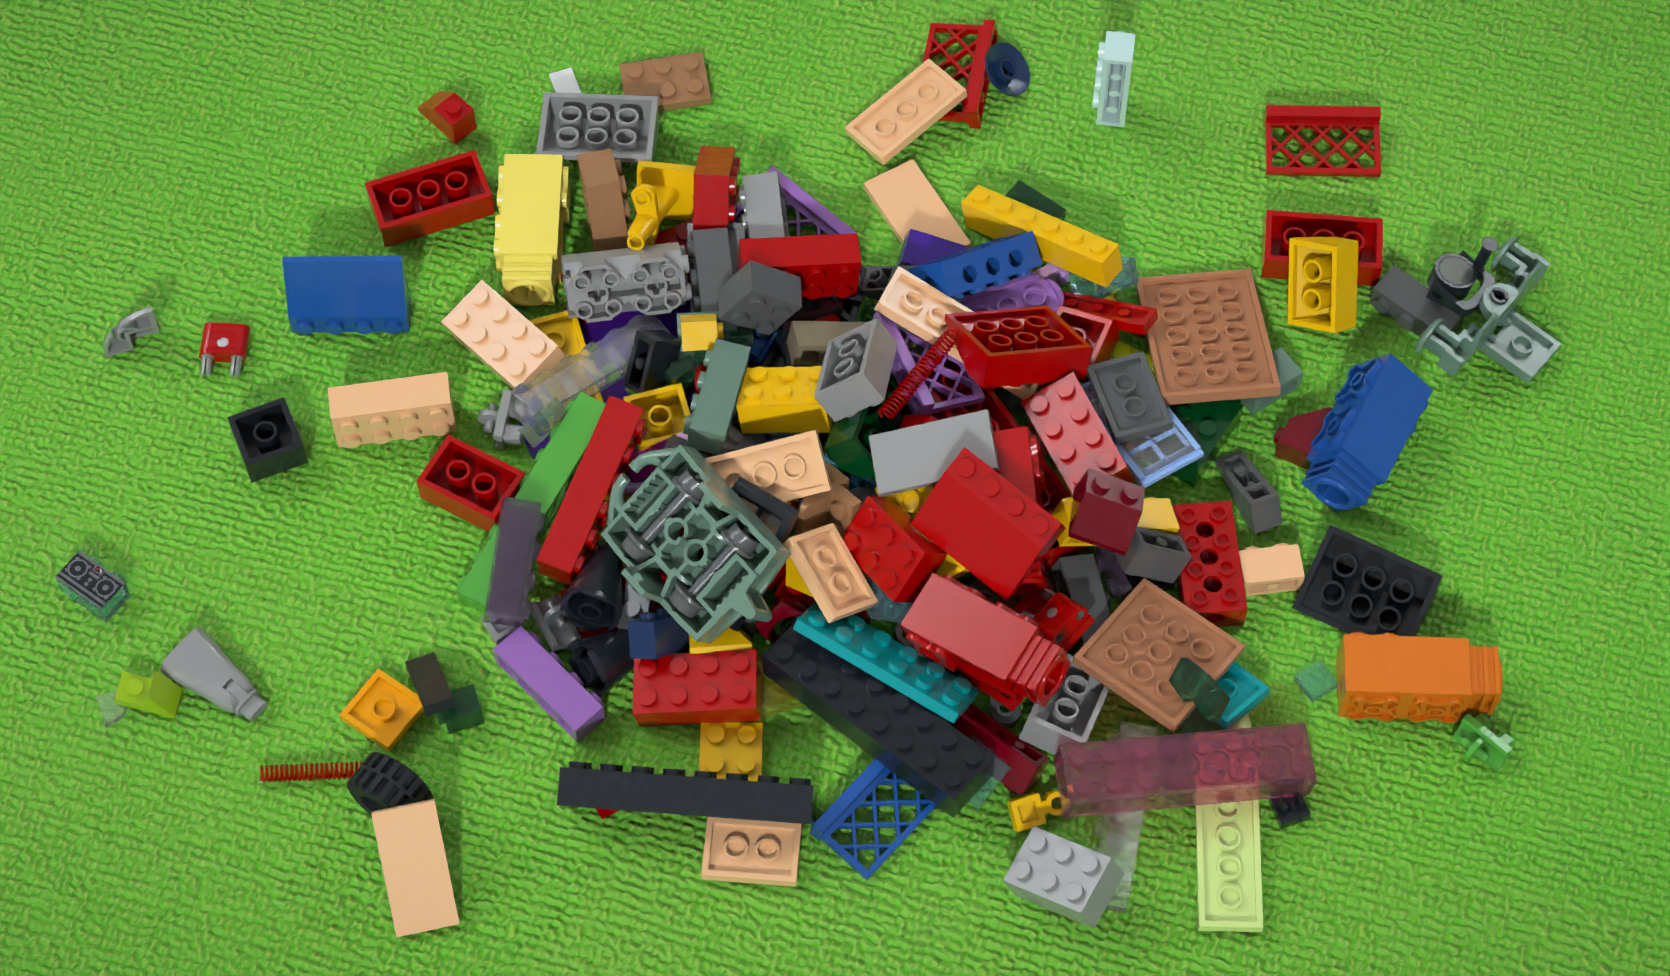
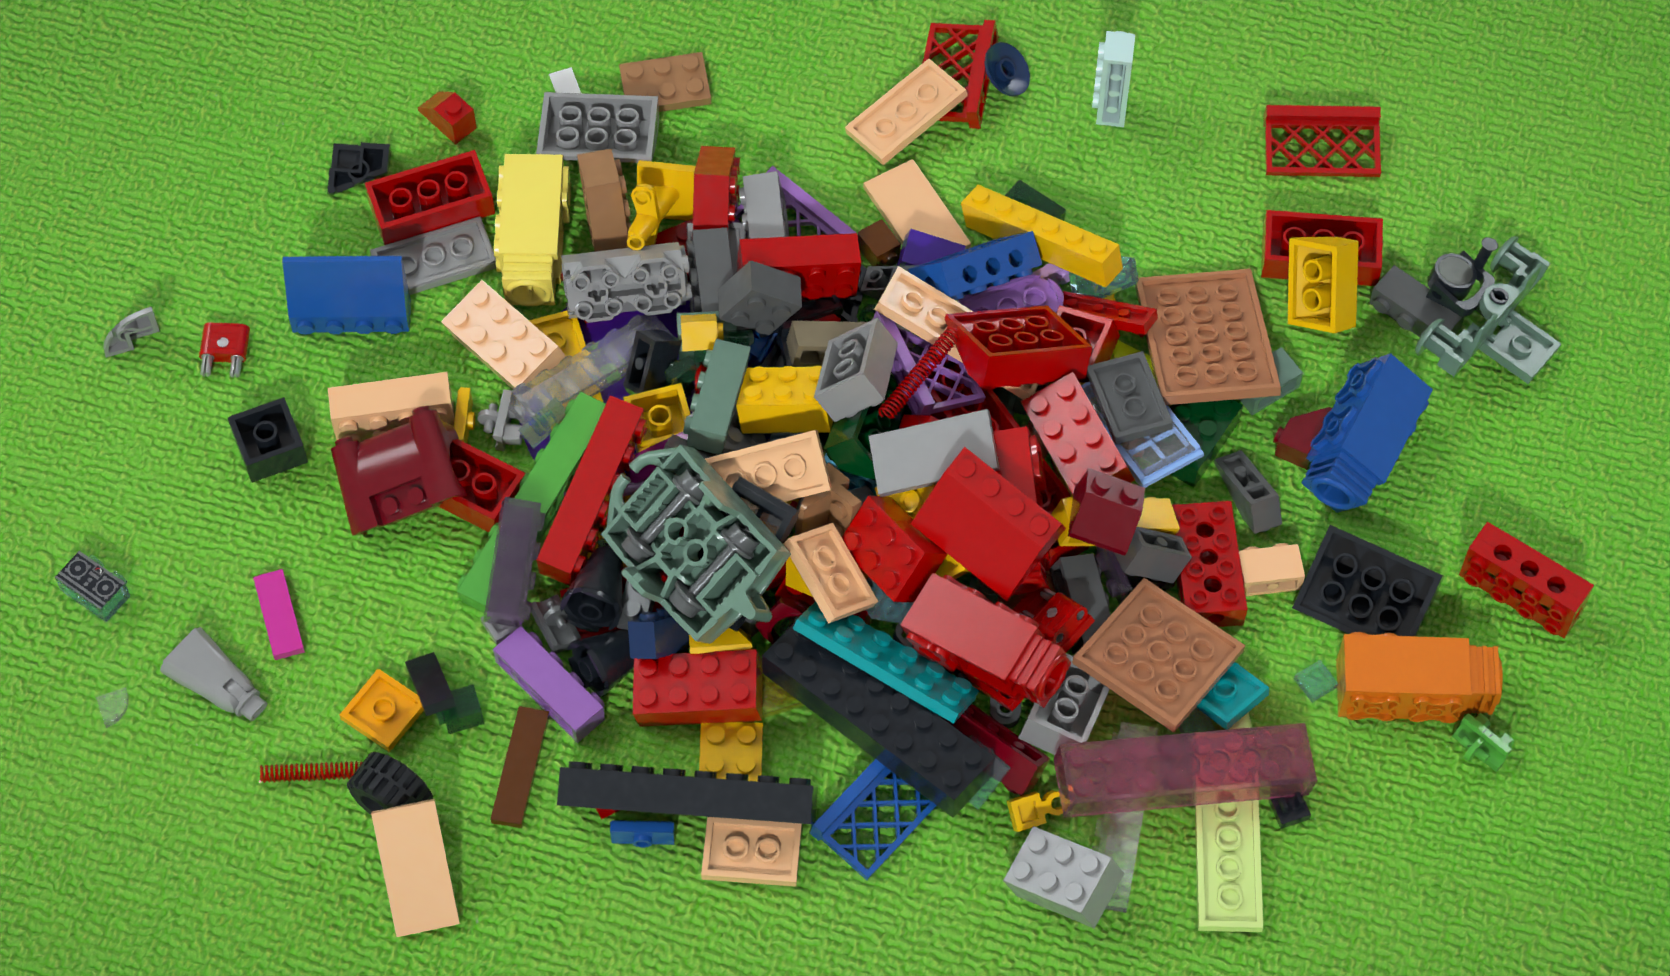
(147, 694): lime slope -> none
(278, 614): none -> dark pink tile
(357, 165): none -> black slope
(397, 471): none -> dark red piece
(443, 254): none -> light grey tile
(464, 416): none -> yellow plate
(520, 767): none -> reddish brown tile
(642, 833): none -> blue plate
(879, 244): none -> reddish brown brick
(1198, 686): clear green slope -> none
(1530, 572): none -> red brick

